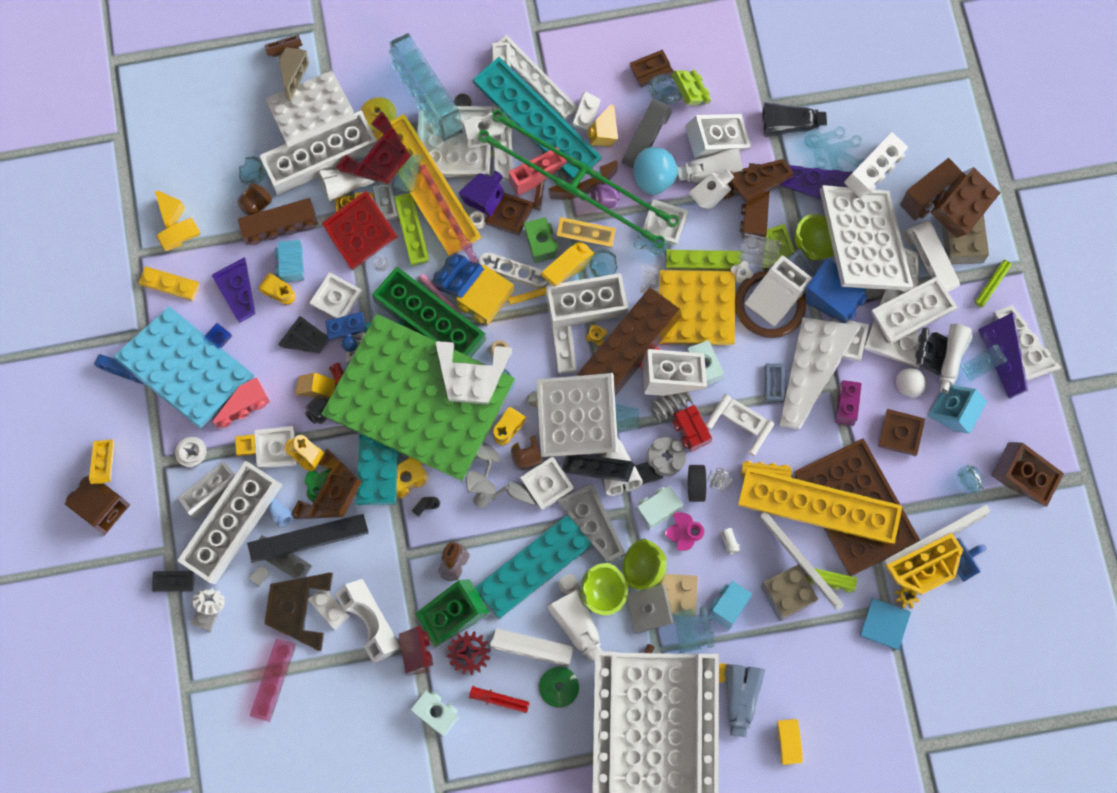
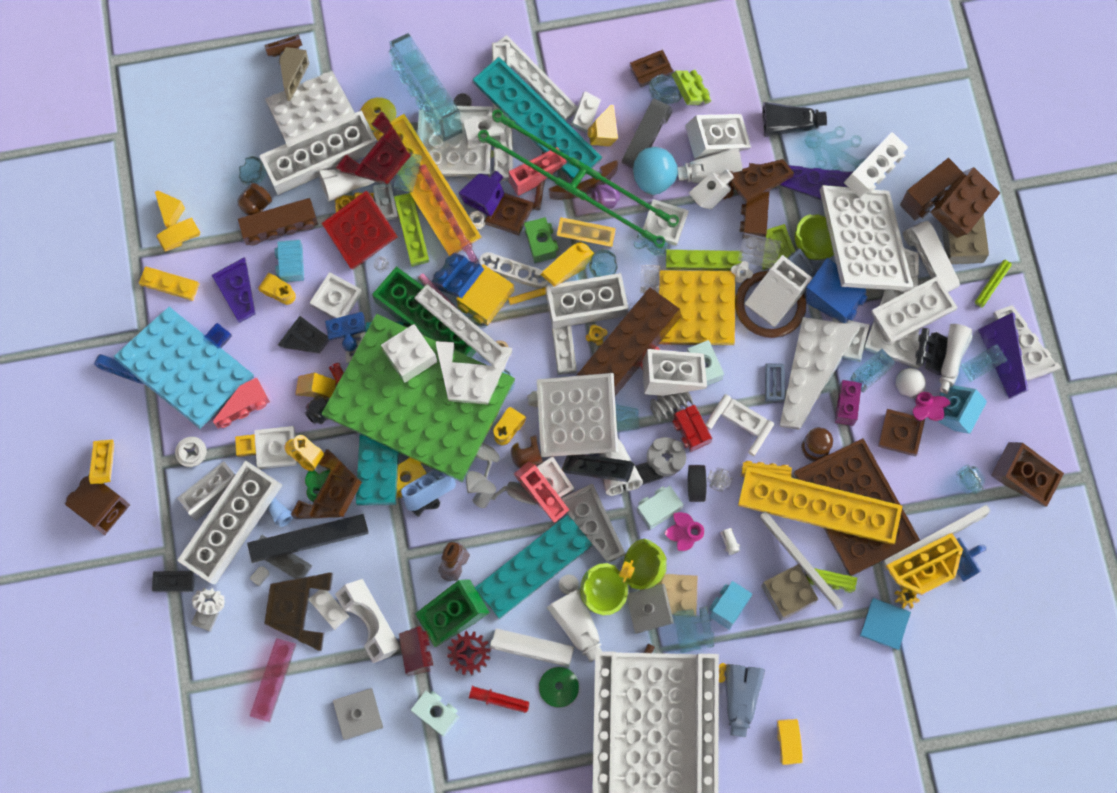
(358, 714): none -> light grey plate
(409, 353): none -> white brick
(426, 489): none -> light blue beam
(461, 326): none -> white tile
(541, 491): none -> coral slope
(627, 570): none -> yellow plate
(817, 441): none -> reddish brown helmet
(873, 370): none -> clear light blue brick
(930, 406): none -> dark pink plate

